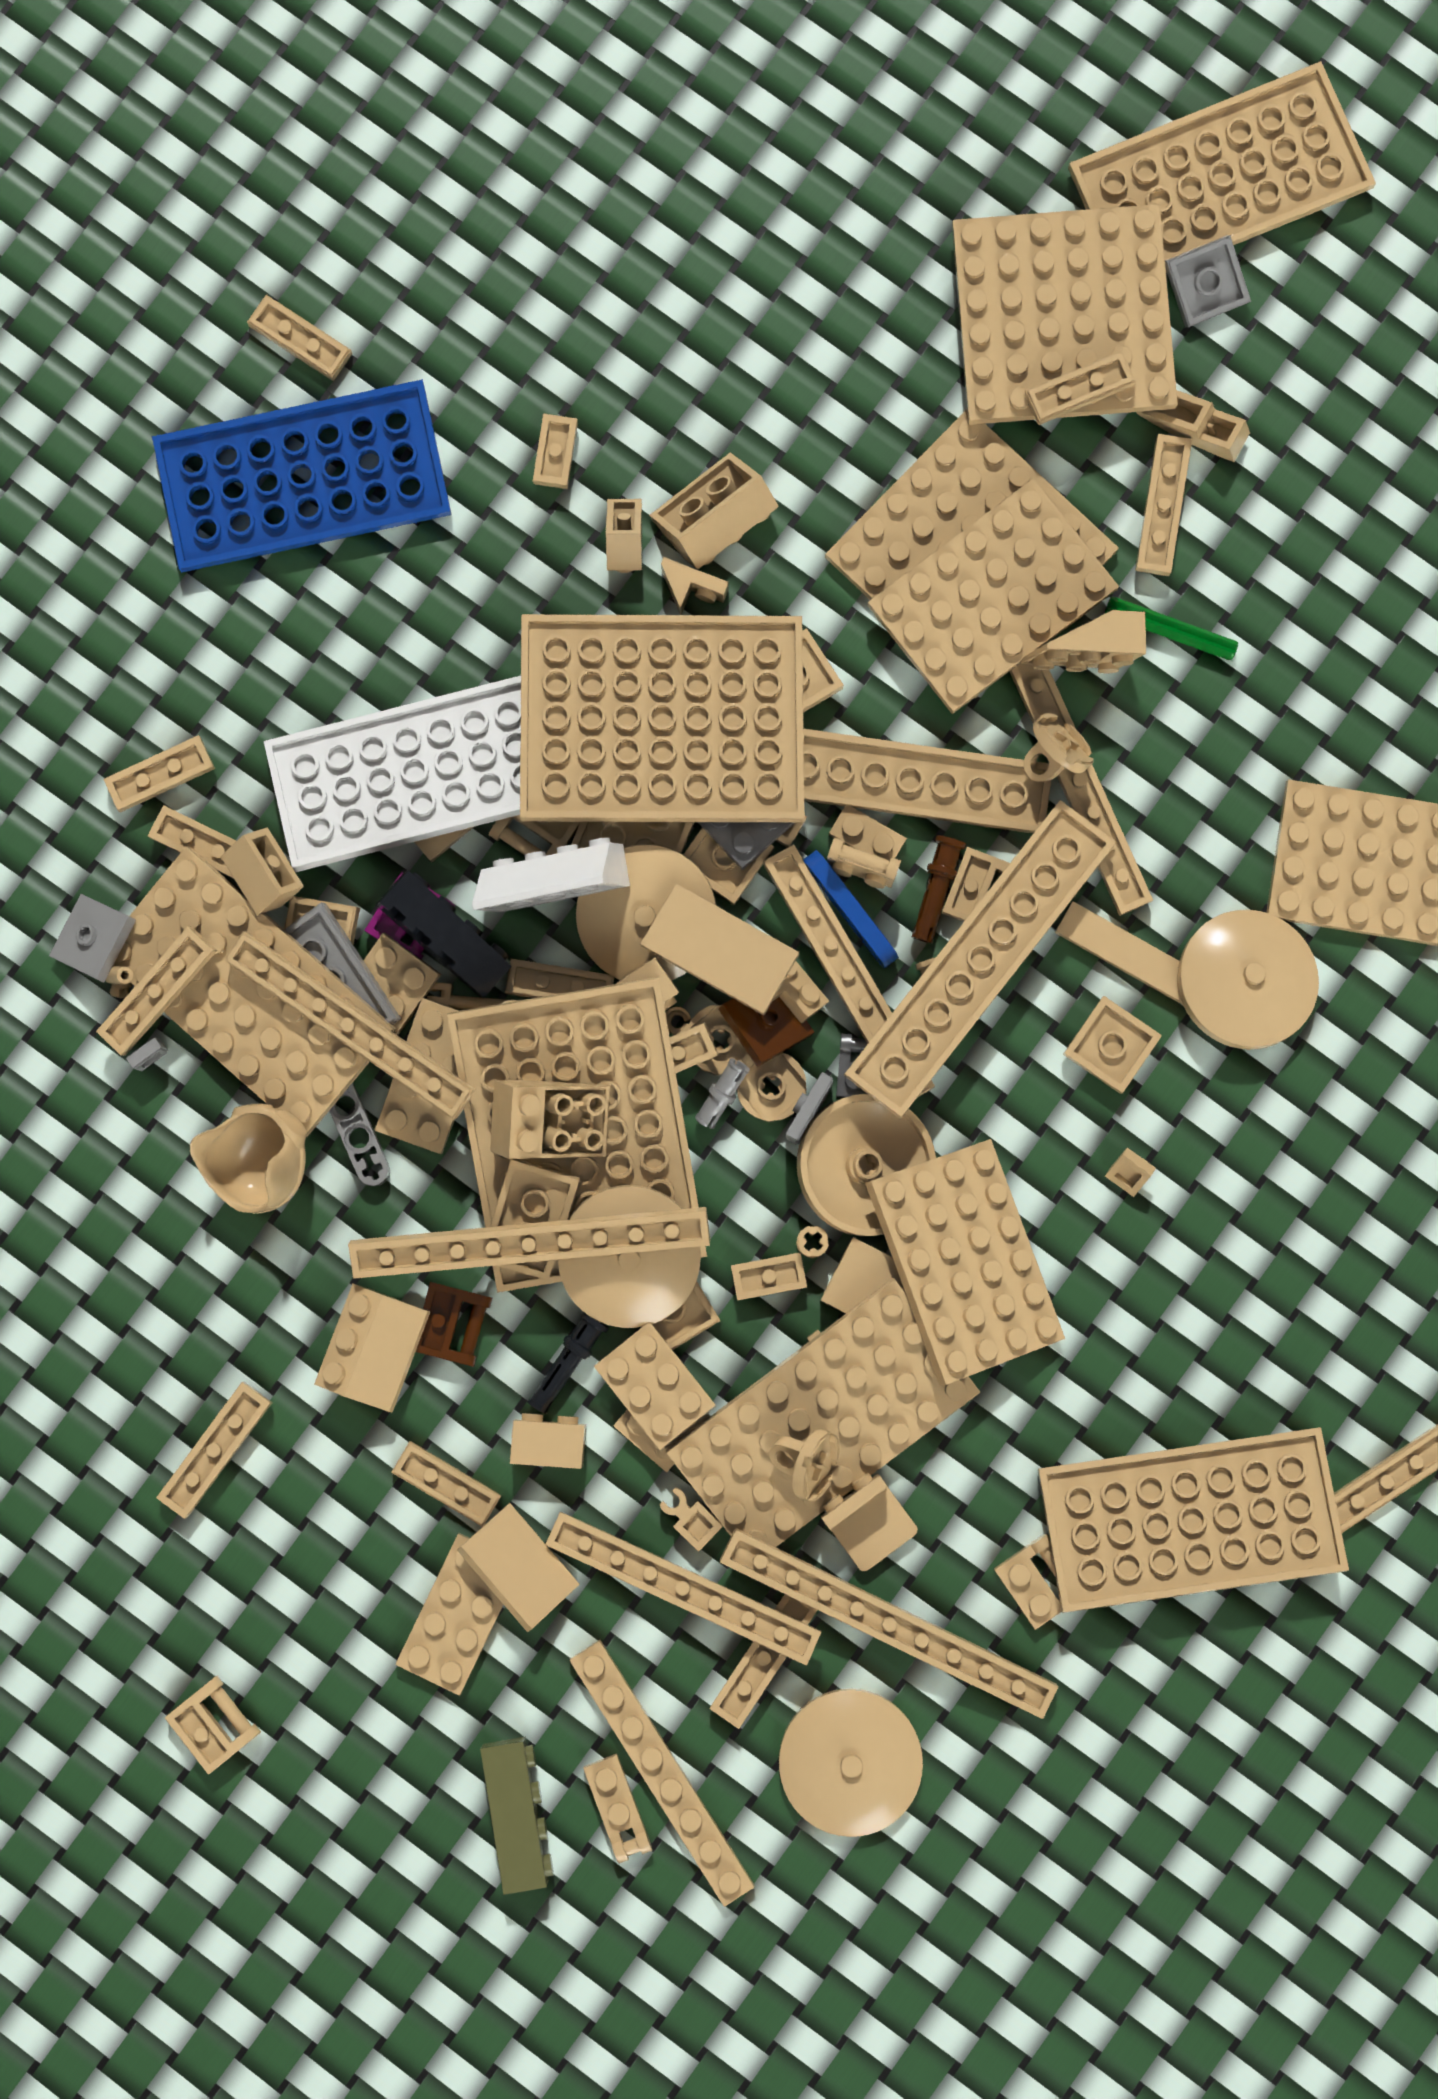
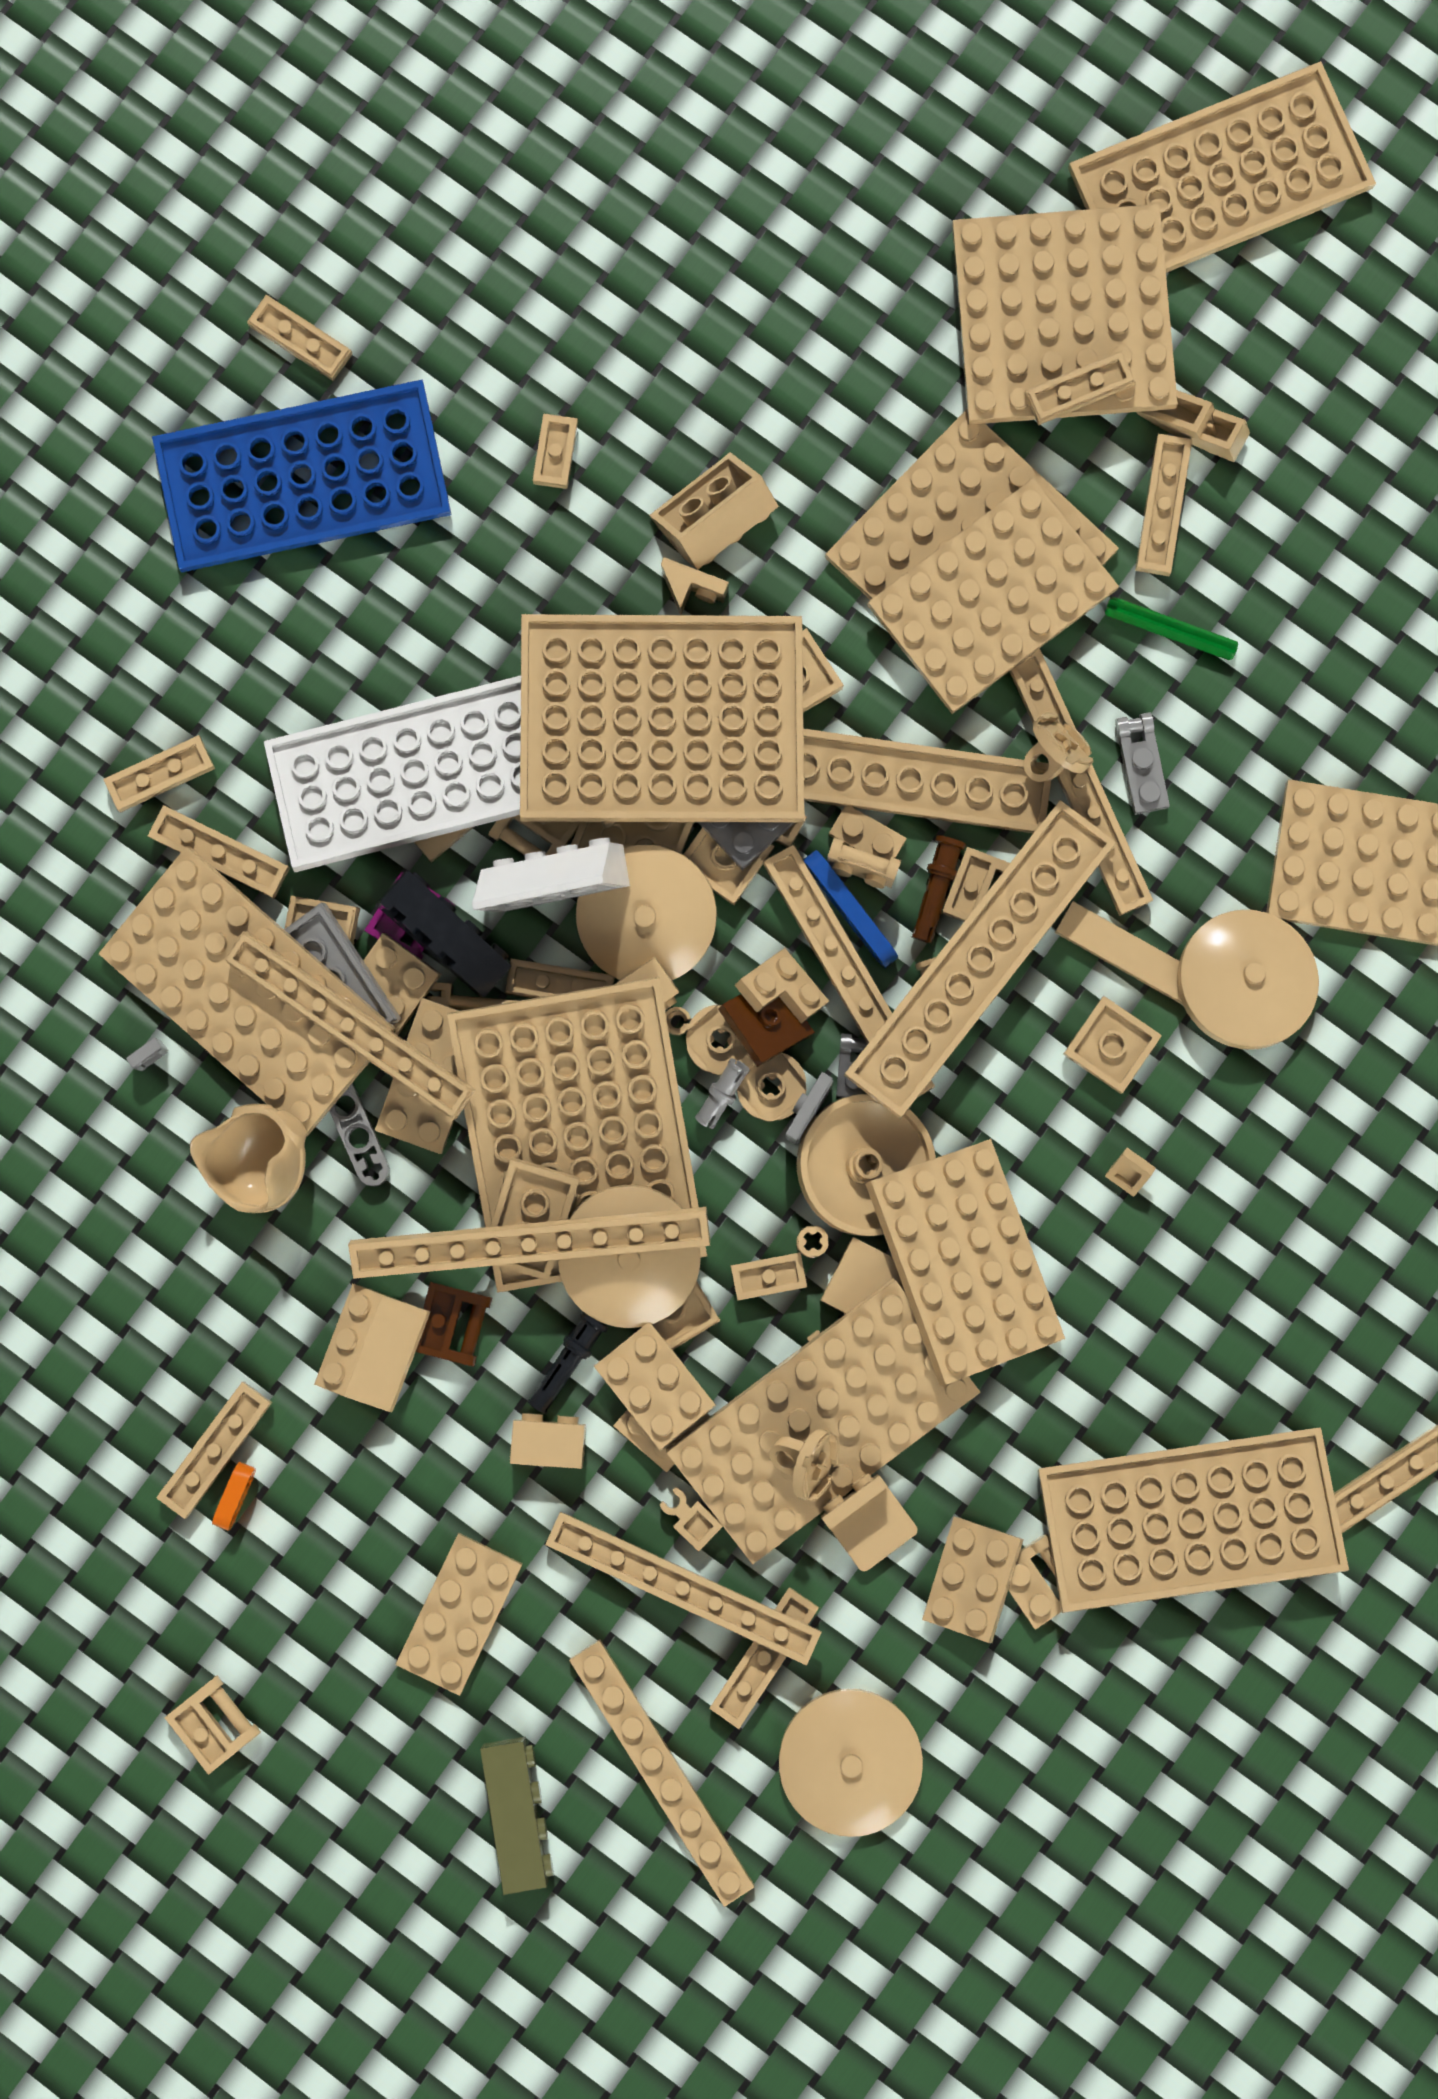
(92, 938): light grey plate -> none
(120, 979): tan arm -> none
(156, 991): tan plate -> none
(233, 1496): none -> orange beam
(262, 871): tan brick -> none
(446, 1483): tan tile -> none
(518, 1567): tan tile -> none
(549, 1119): tan slope -> none
(617, 1807): tan plate -> none
(624, 535): tan slope -> none
(692, 1047): tan plate -> none
(719, 949): tan tile -> none
(888, 1623): tan plate -> none
(972, 1579): none -> tan plate
(1102, 644): tan slope -> none
(1142, 764): none -> light grey plate
(1207, 281): light grey plate -> none

